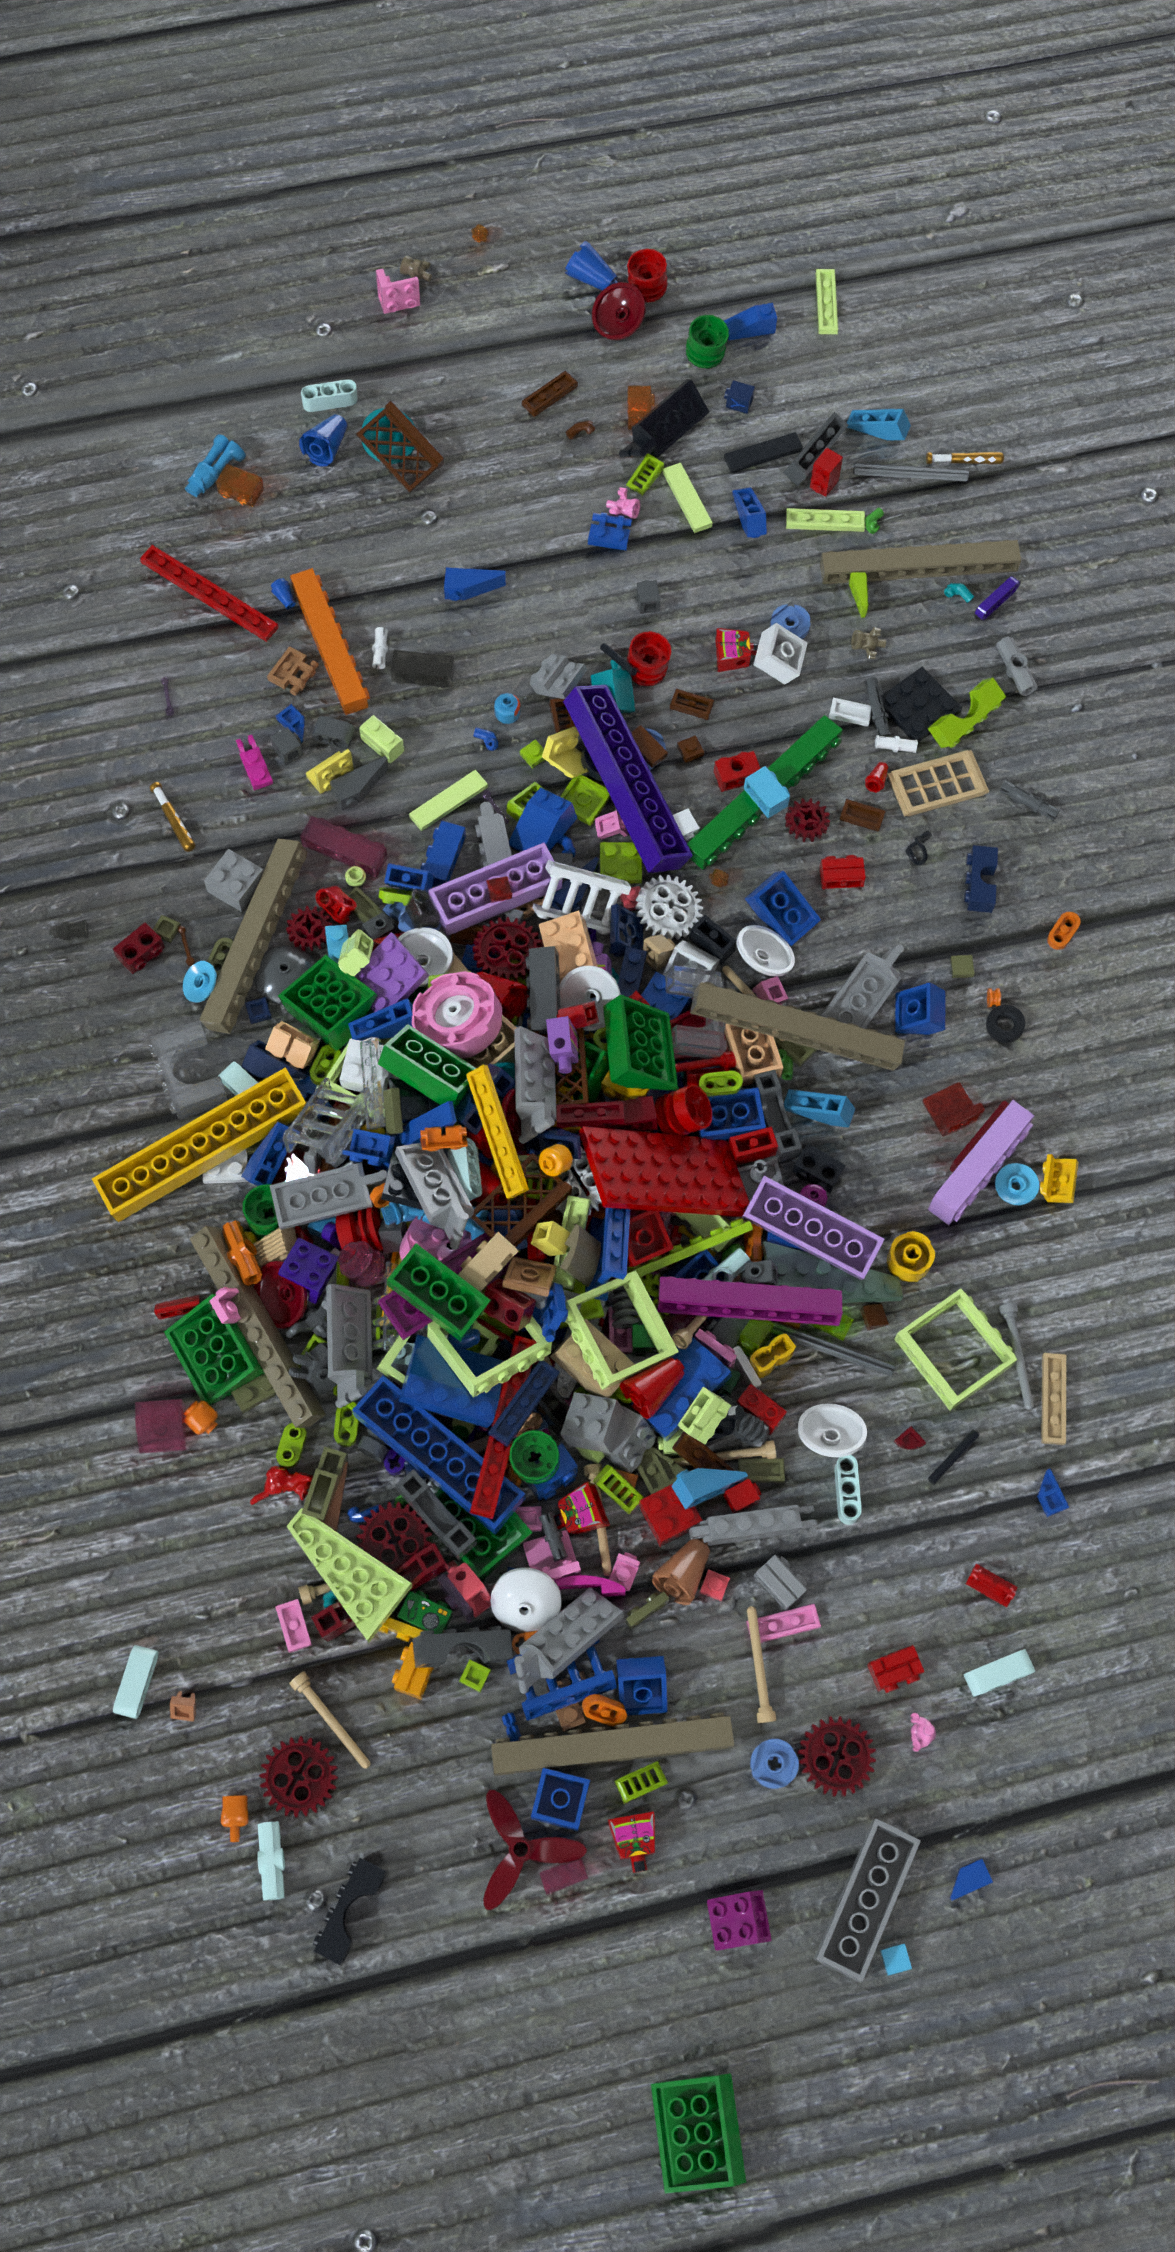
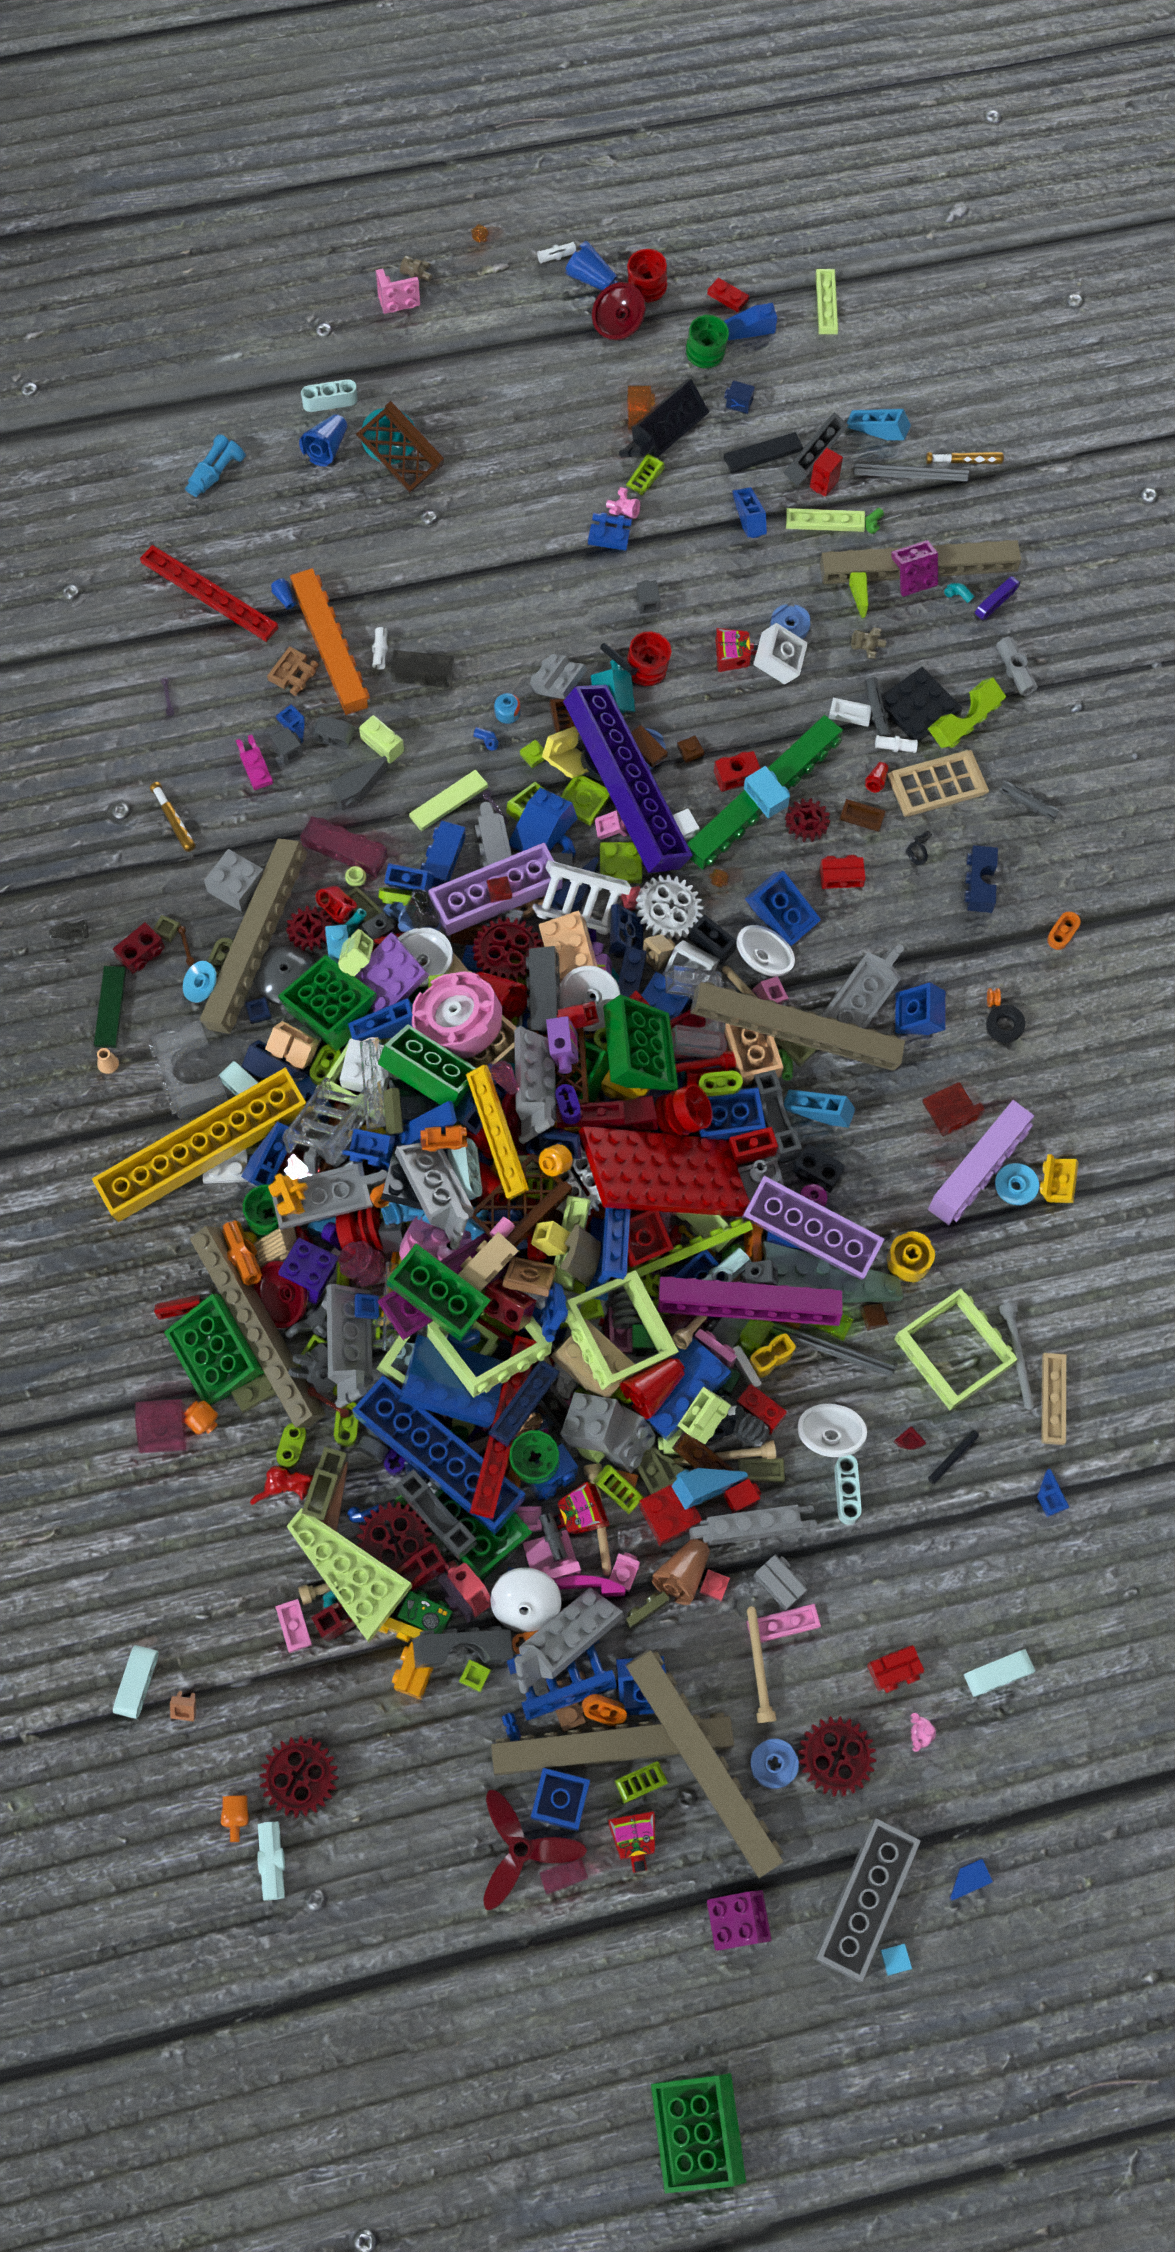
(107, 1061): none -> light nougat cone
(110, 1007): none -> dark green tile
(224, 1307): bright pink bracket -> none
(239, 485): clear orange brick -> none
(292, 1193): none -> light orange hips
(302, 1684): tan piece -> none
(330, 769): light yellow bracket -> none
(334, 1940): black arch -> none
(343, 1412): none -> clear red hinge
(355, 921): none -> teal arm
(366, 1306): none -> blue tile
(468, 583): blue slope -> none
(504, 1076): none -> clear pink cone
(504, 1227): none -> bright pink hinge
(549, 393): reddish brown tile -> none
(567, 249): none -> white pin
(572, 1103): none -> dark purple beam
(580, 426): reddish brown arm -> none
(687, 497): yellowish green tile -> none
(690, 707): reddish brown tile -> none
(704, 1763): none -> dark tan brick
(728, 295): none -> red plate
(917, 567): none -> magenta bracket
(962, 966): olive tile -> none
(978, 1135): dark red tile -> none
(991, 1585): red hinge -> none

